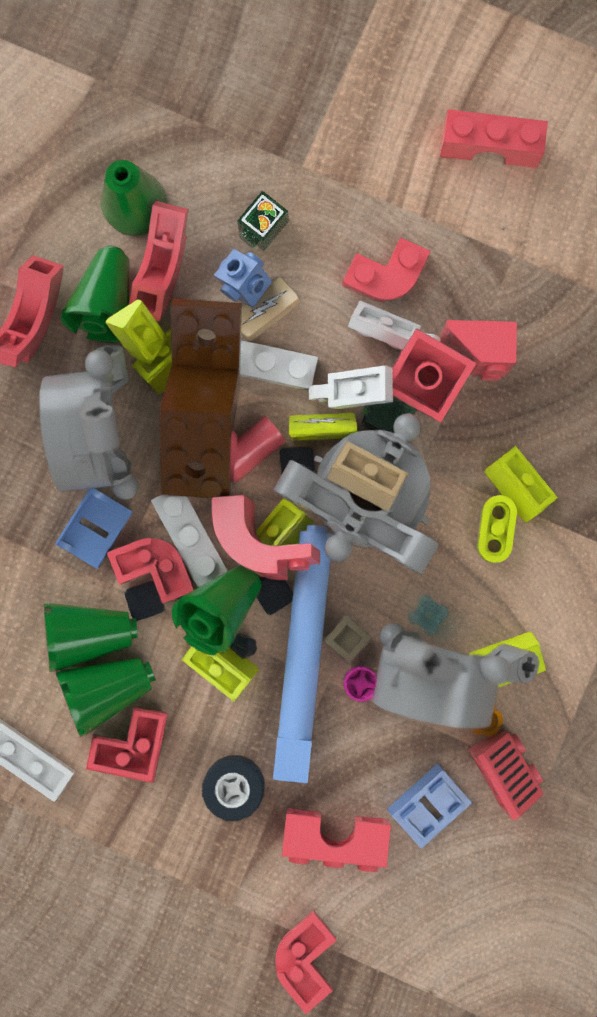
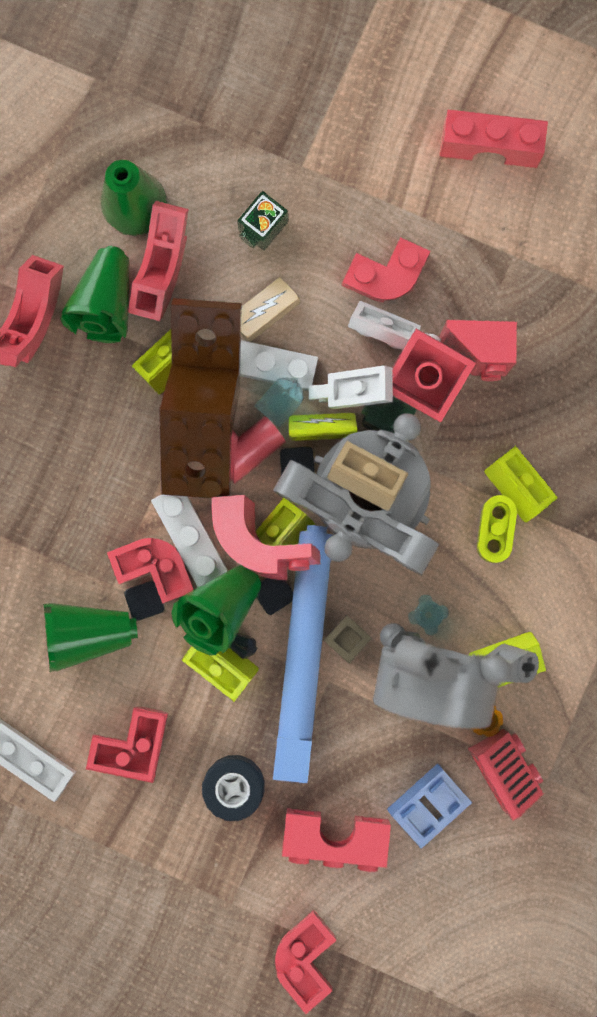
(82, 426): light grey piece -> none
(85, 542): medium blue piece -> none
(103, 690): green cone -> none
(138, 331): neon yellow slope -> none
(243, 277): medium blue brick -> none
(281, 400): none -> clear light blue plate
(360, 688): dark pink wheel -> none

